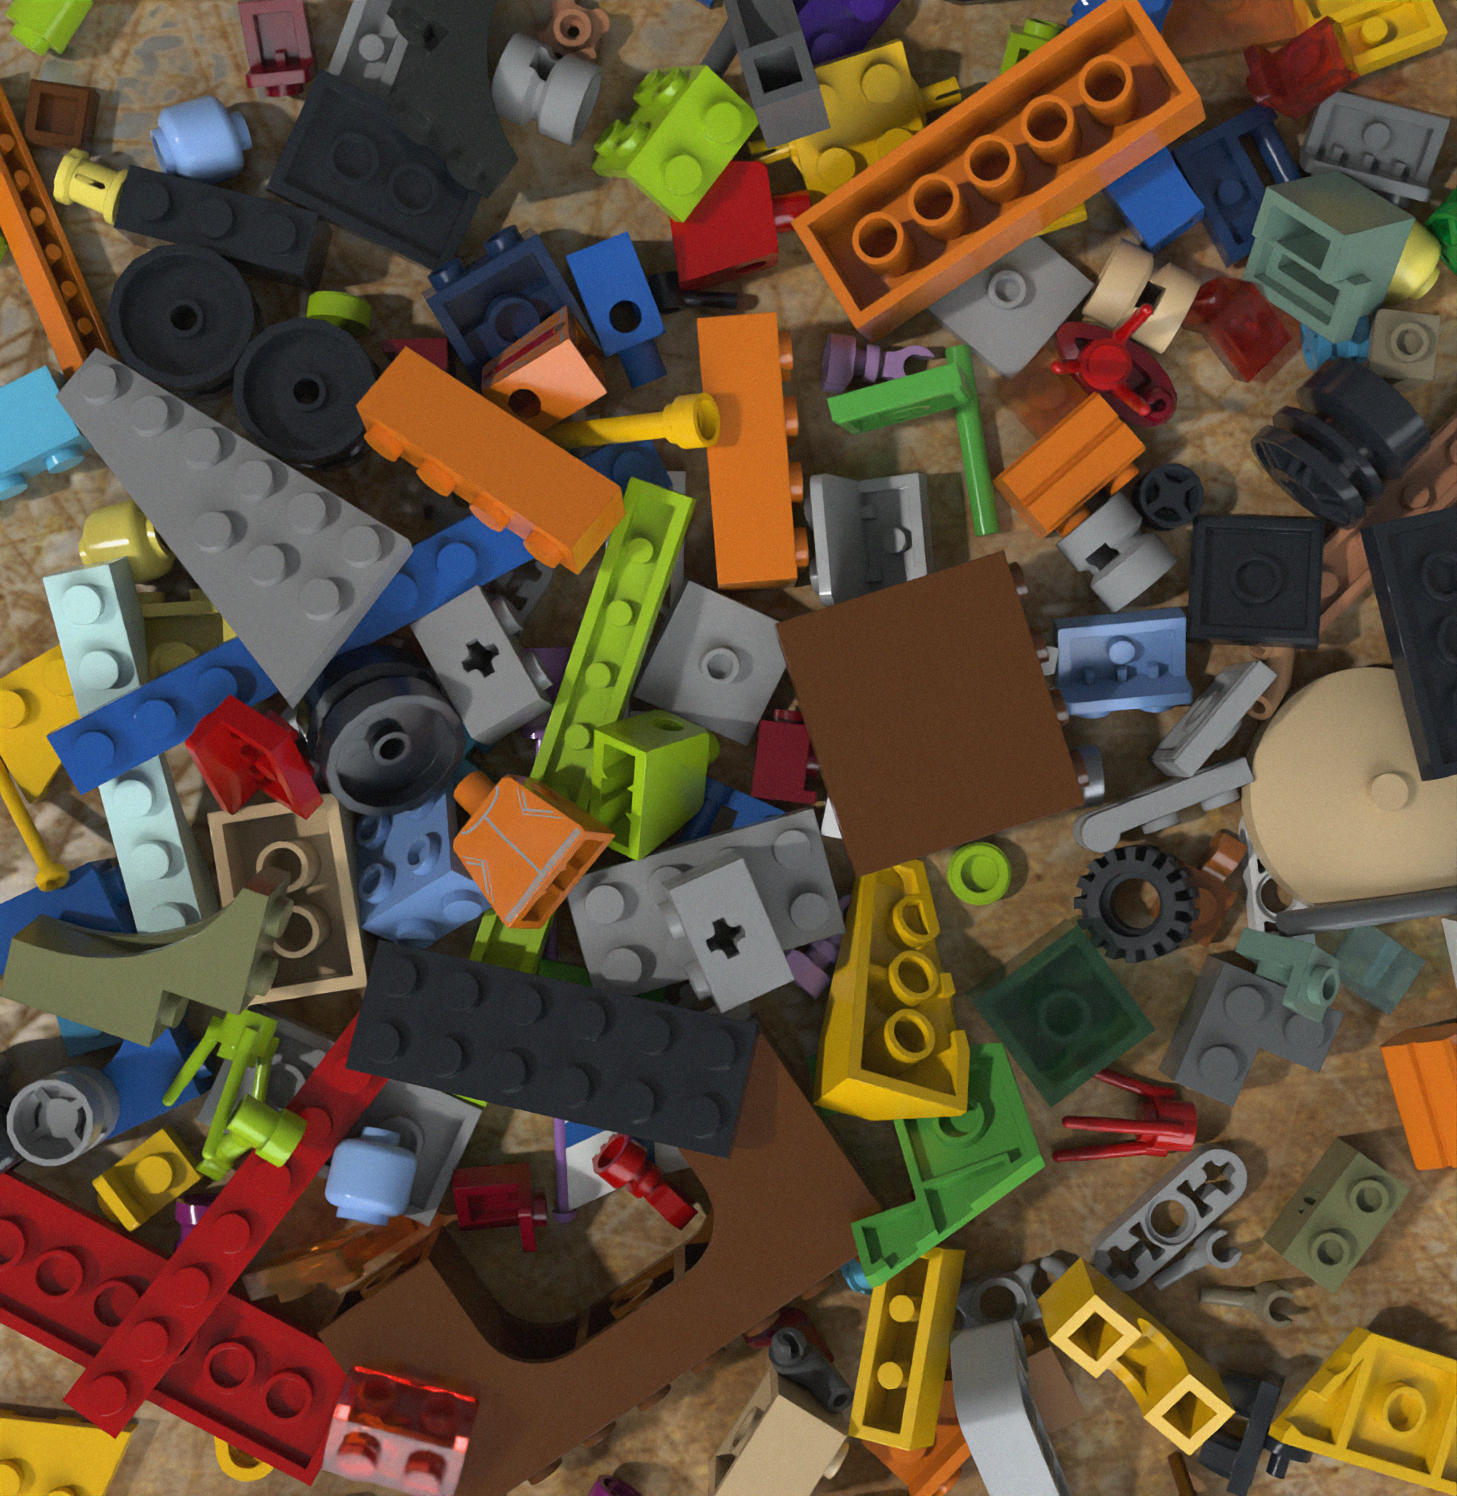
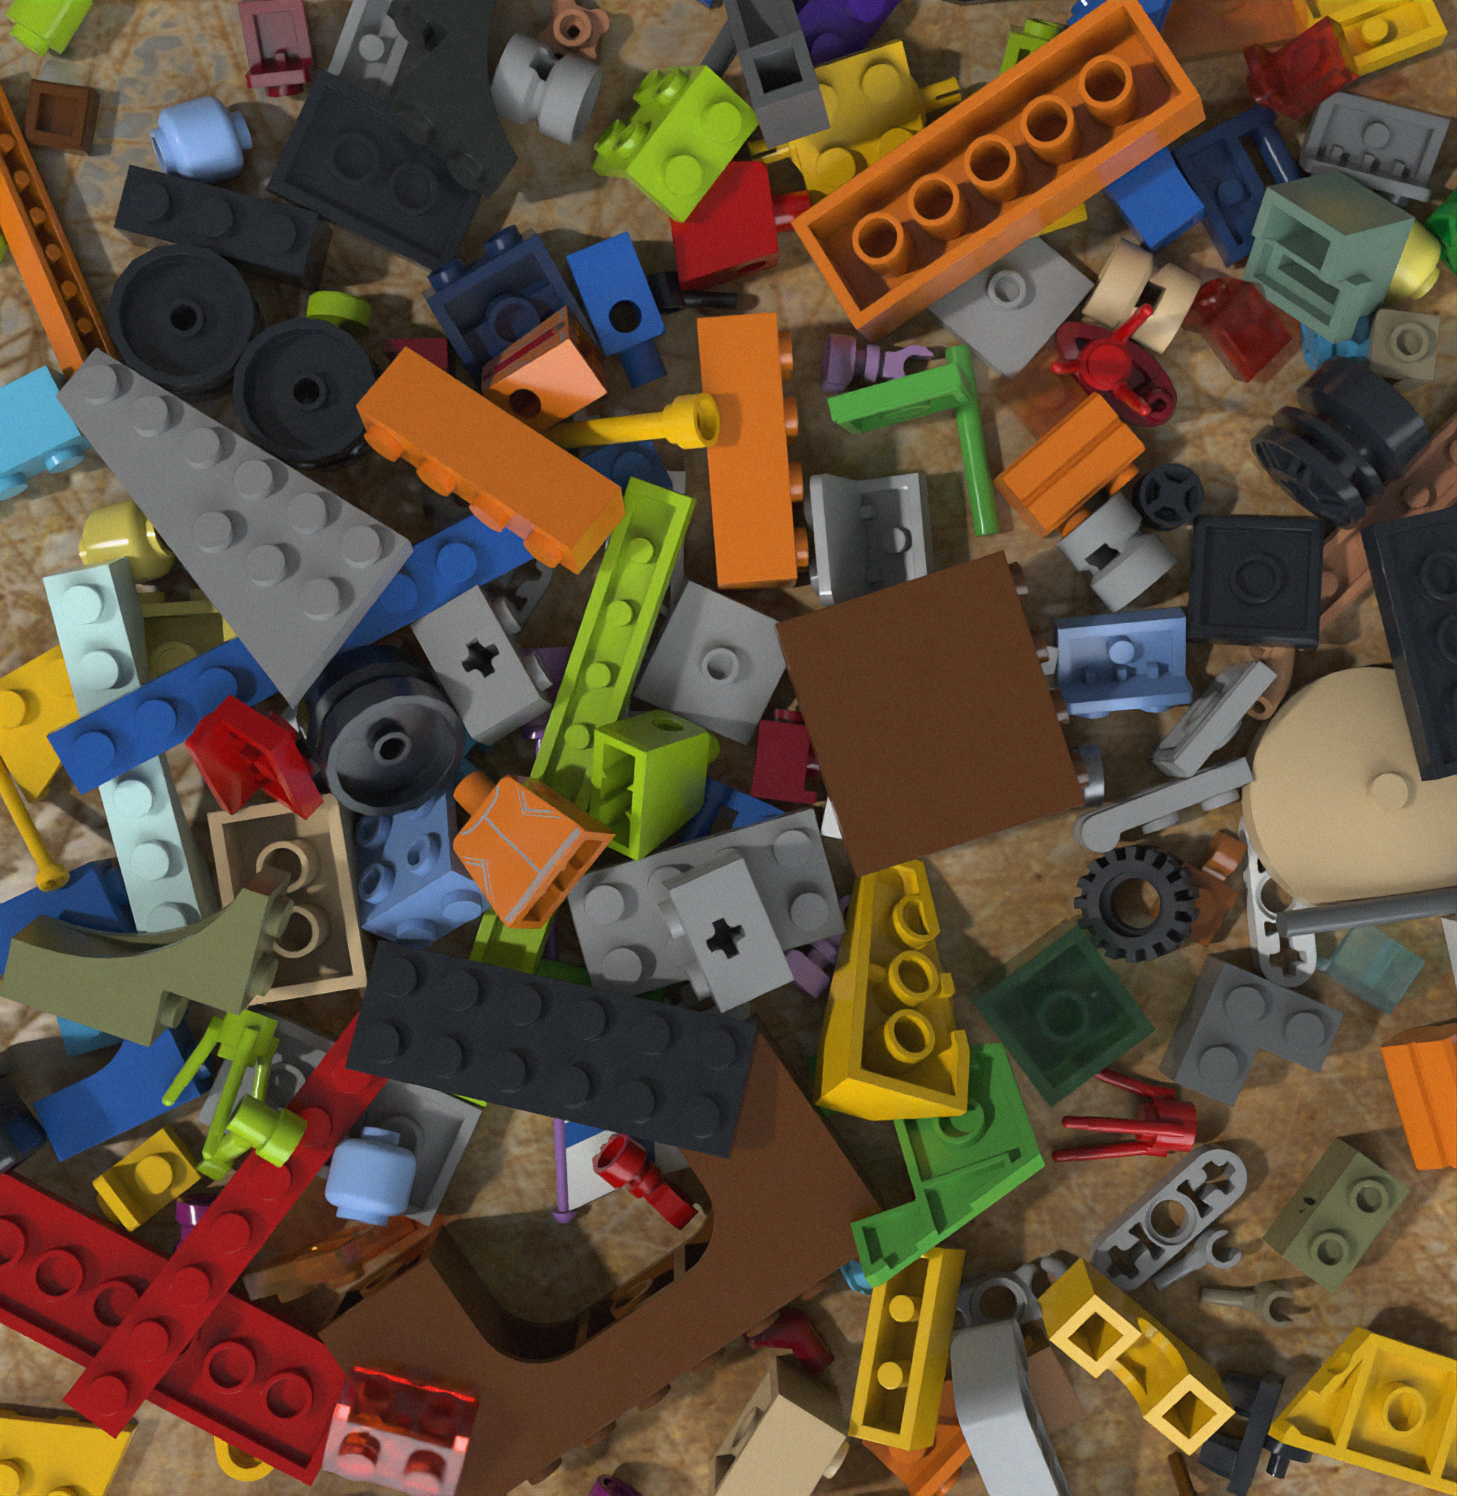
(63, 1115): light grey wheel -> none
(75, 182): light yellow bush -> none
(500, 1198): dark red bracket -> none
(809, 1367): dark grey arm -> none
(978, 873): lime tile -> none
(1301, 966): sand green bracket -> none

